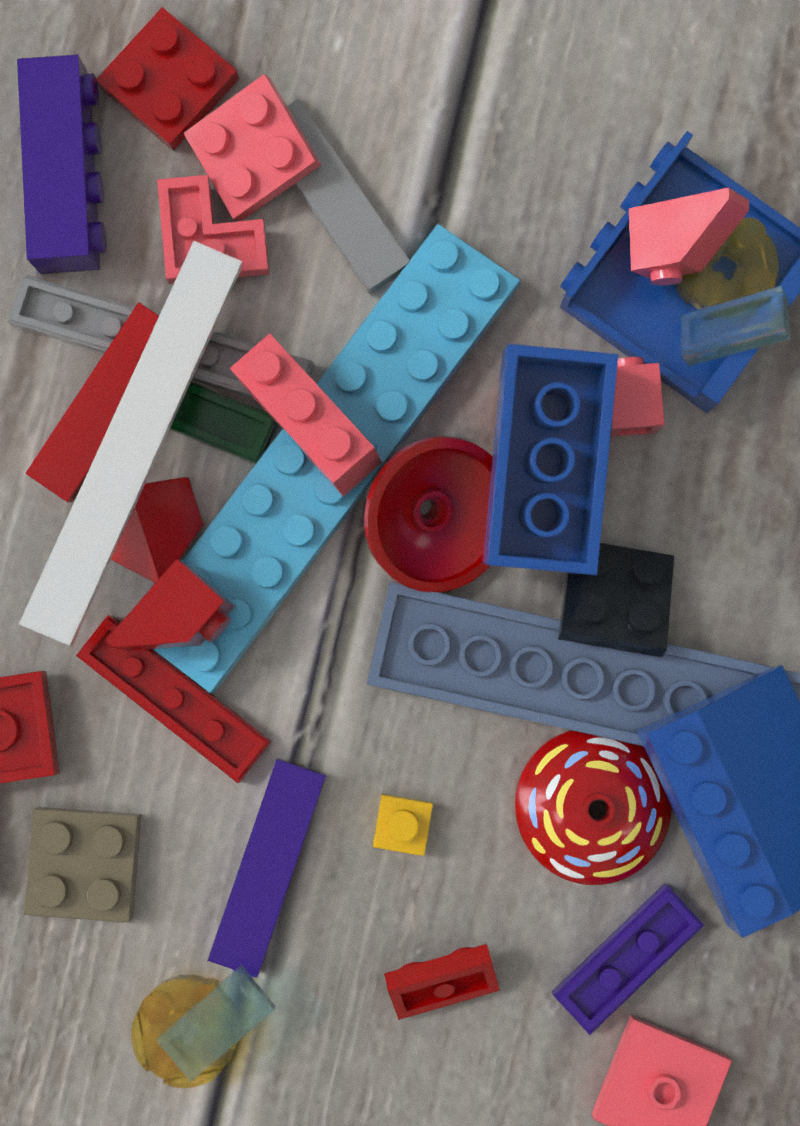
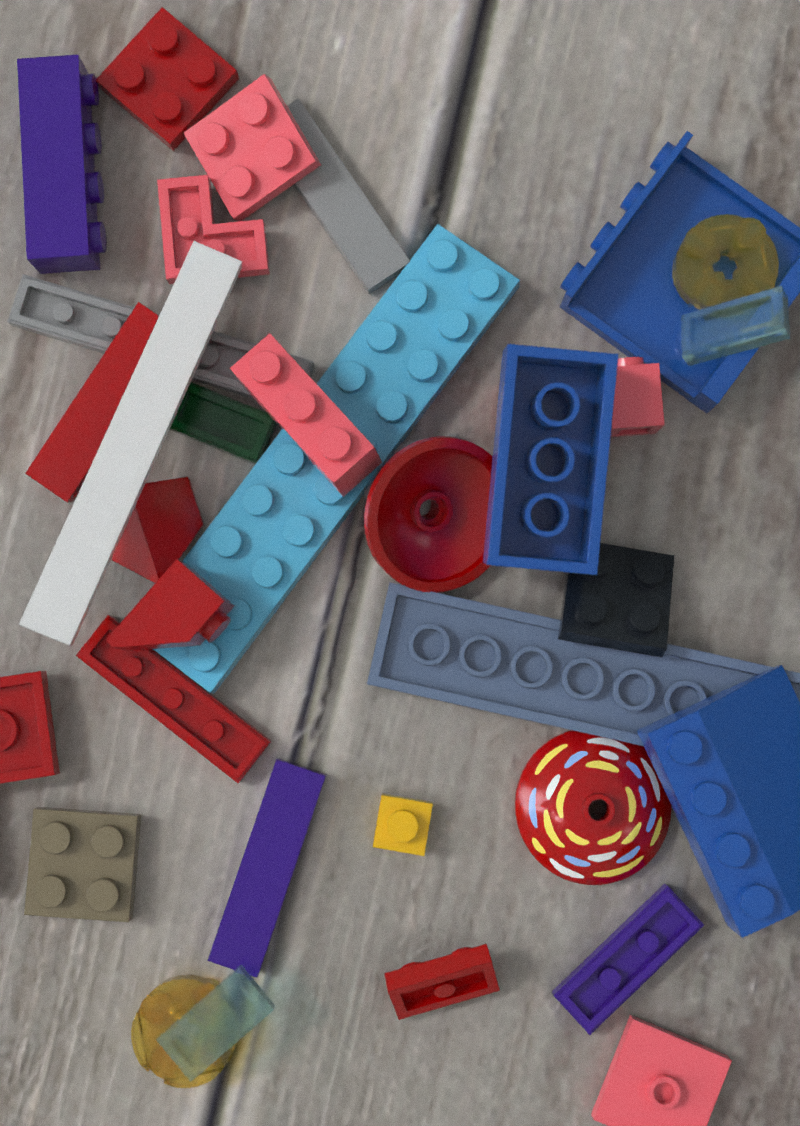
(682, 233): coral slope -> none

